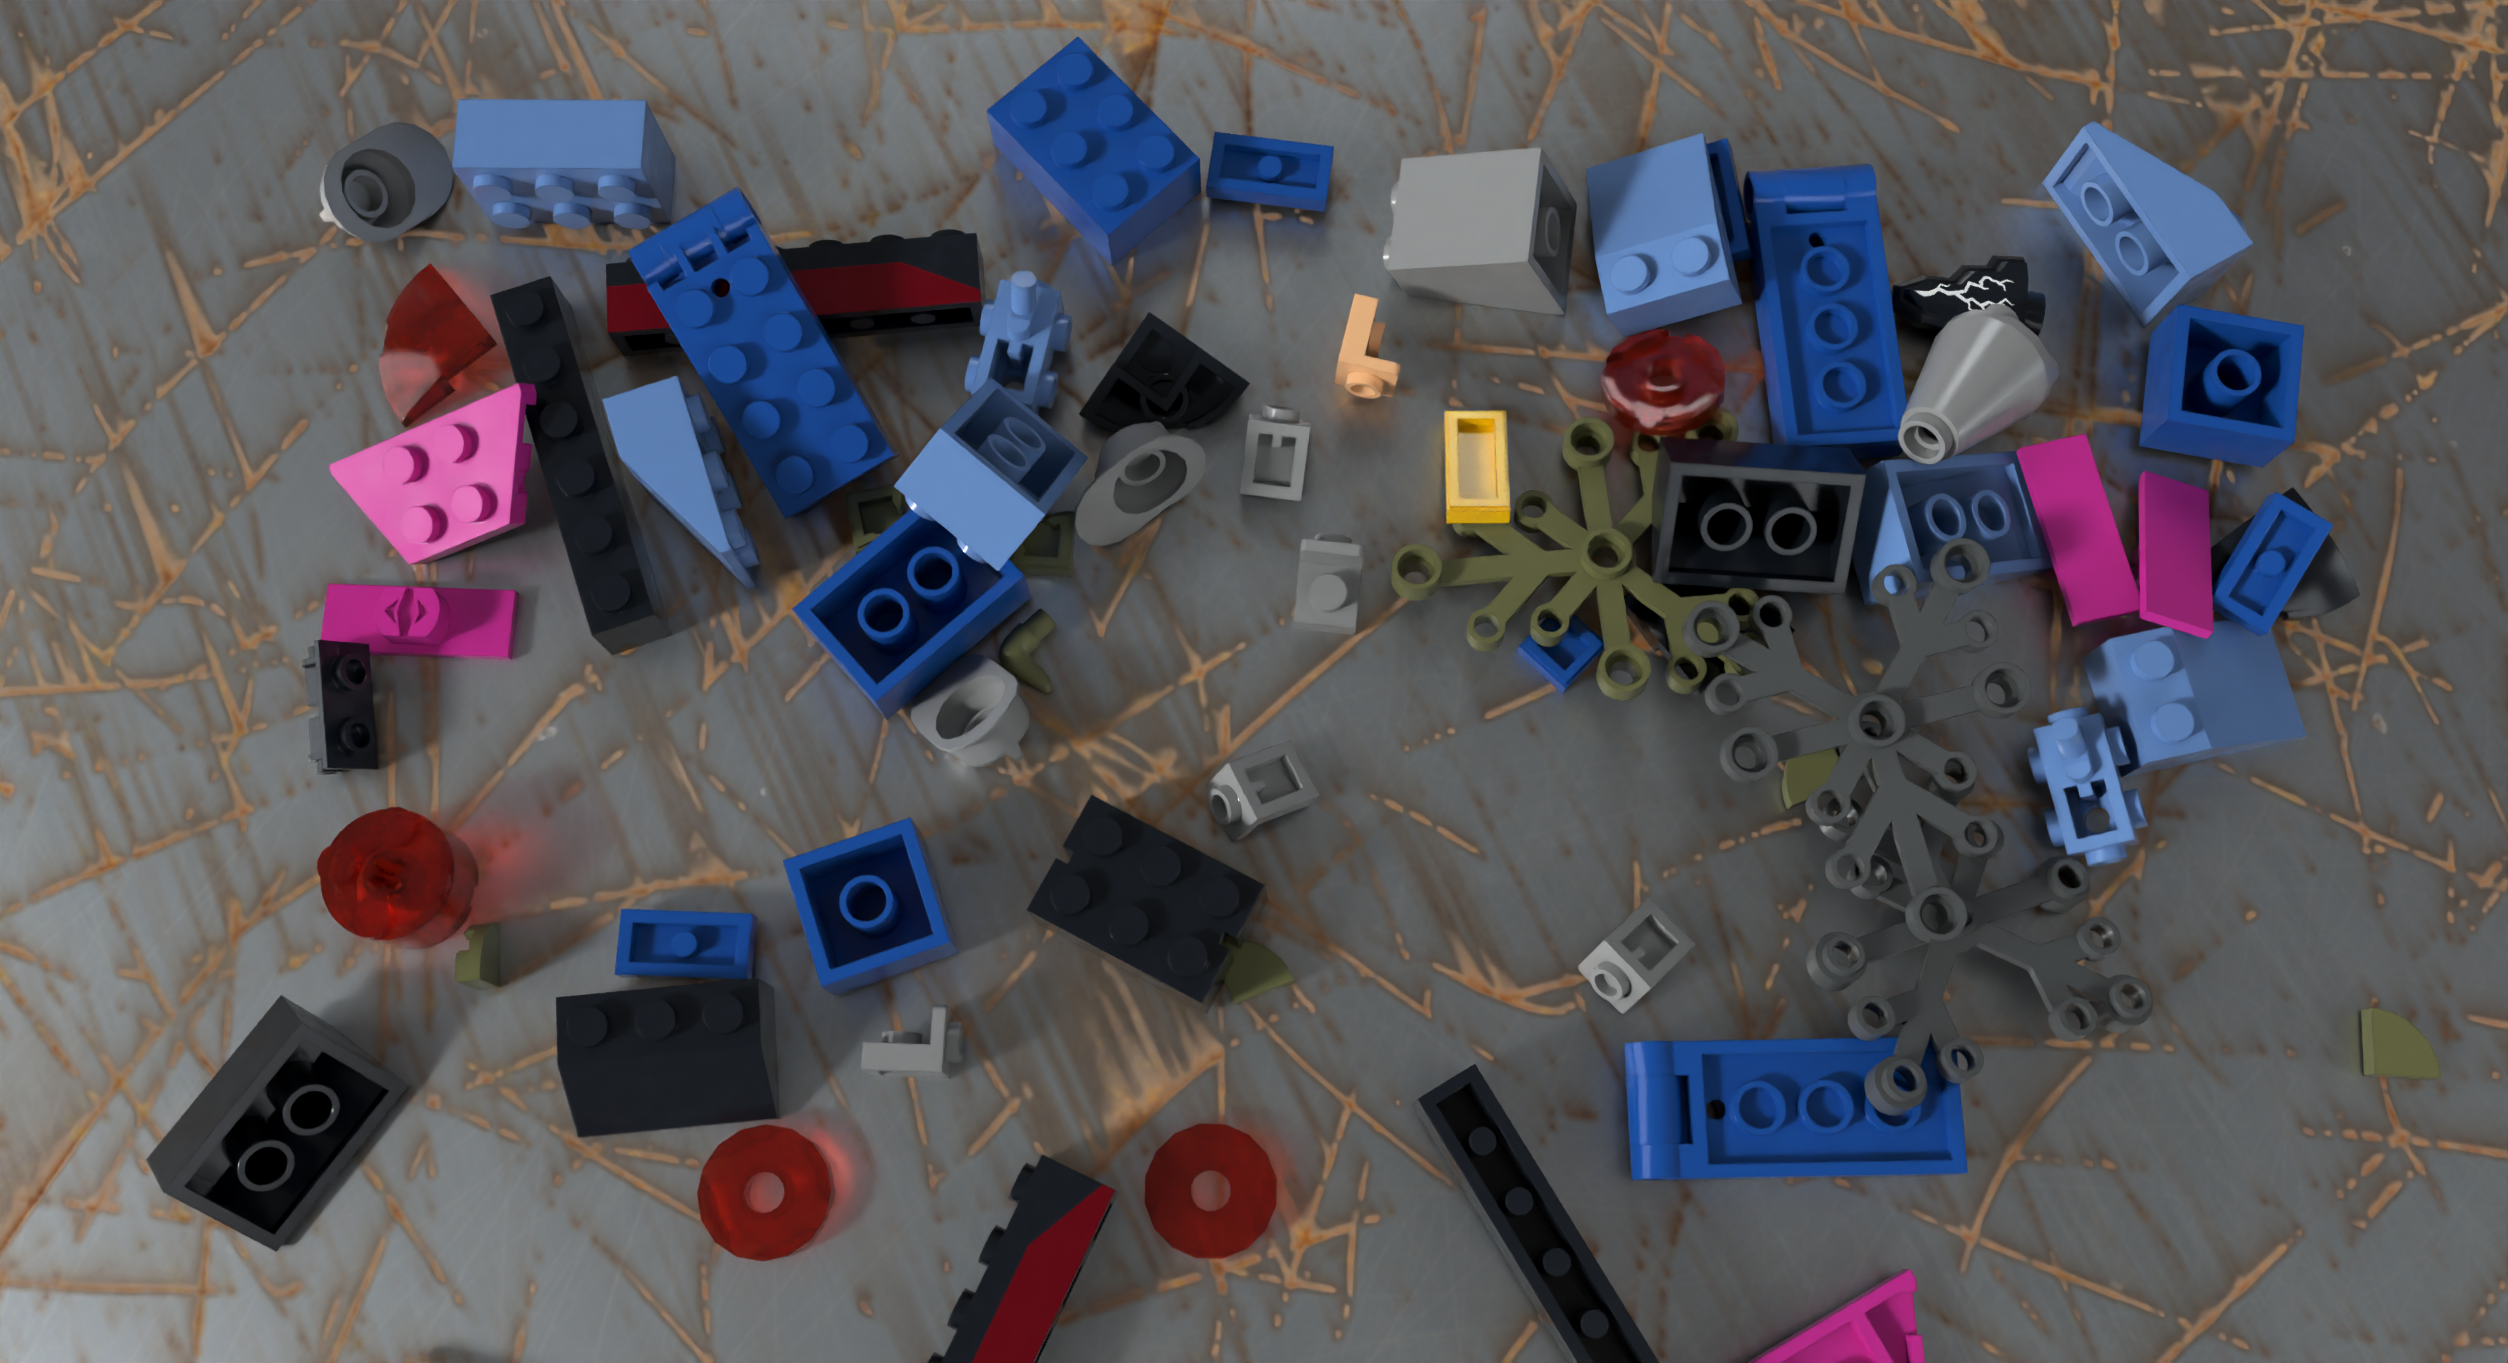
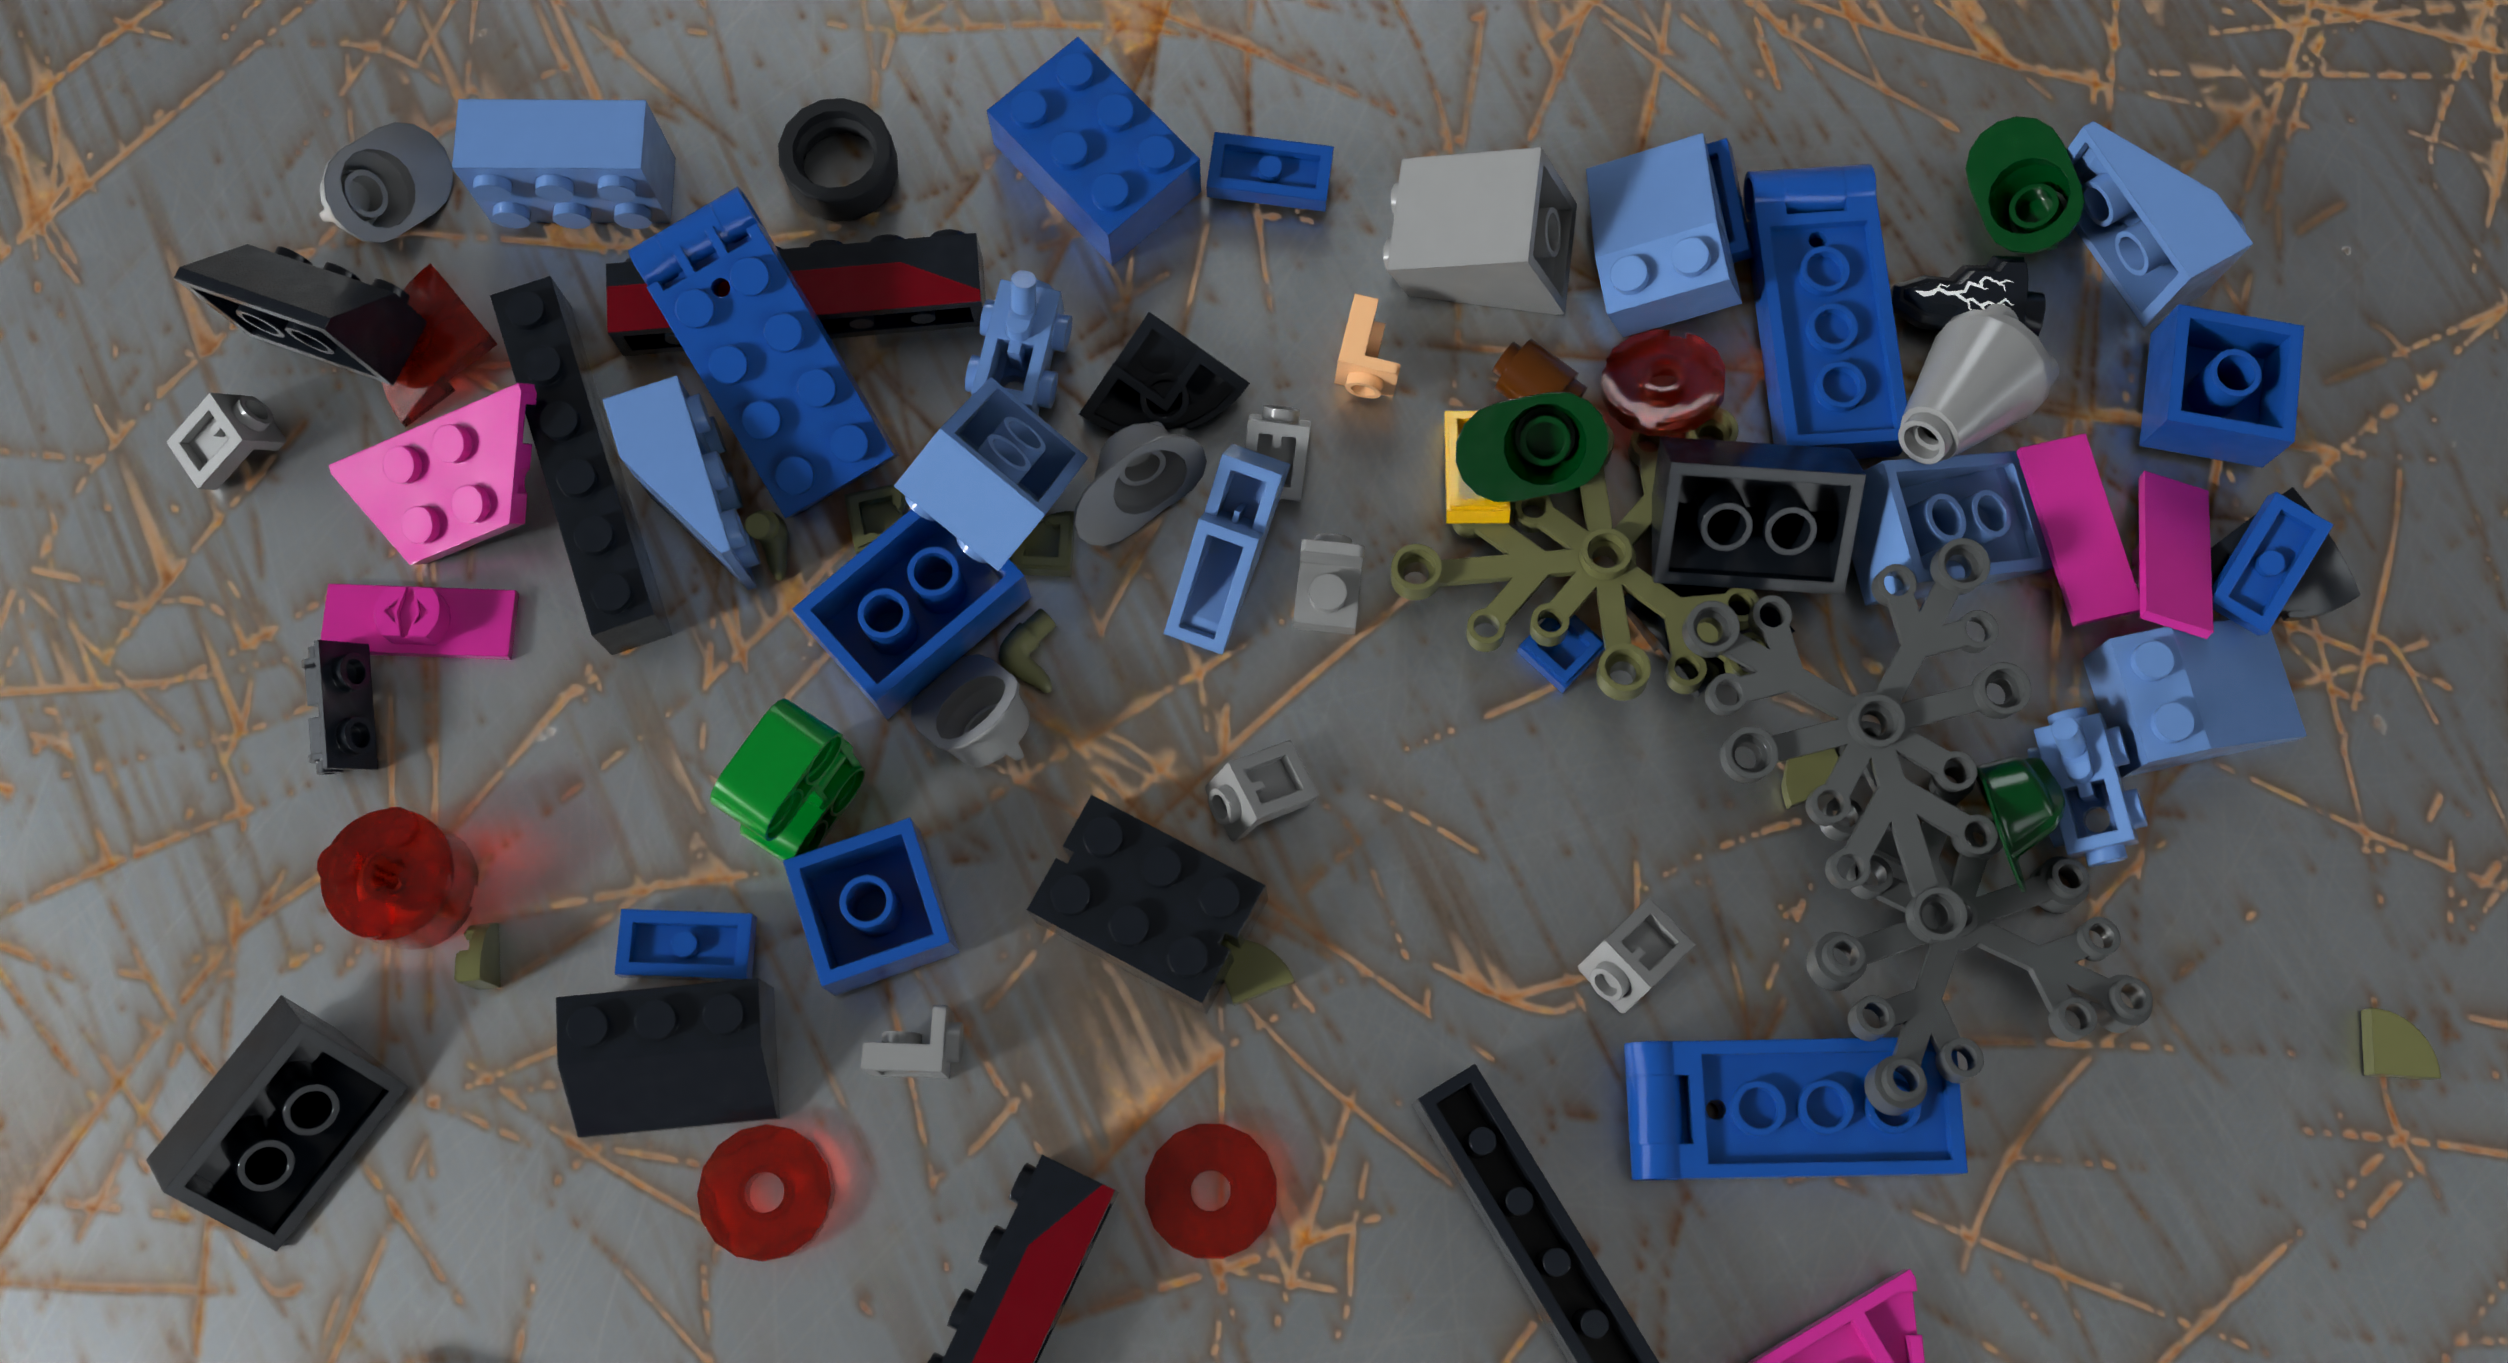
(221, 437): none -> light grey bracket
(309, 308): none -> black slope
(773, 536): none -> olive animal
(789, 781): none -> green beam
(827, 119): none -> black tyre
(1226, 548): none -> medium blue slope
(1532, 446): none -> dark green piece
(1534, 371): none -> reddish brown brick
(2023, 802): none -> dark green piece
(2024, 185): none -> dark green piece

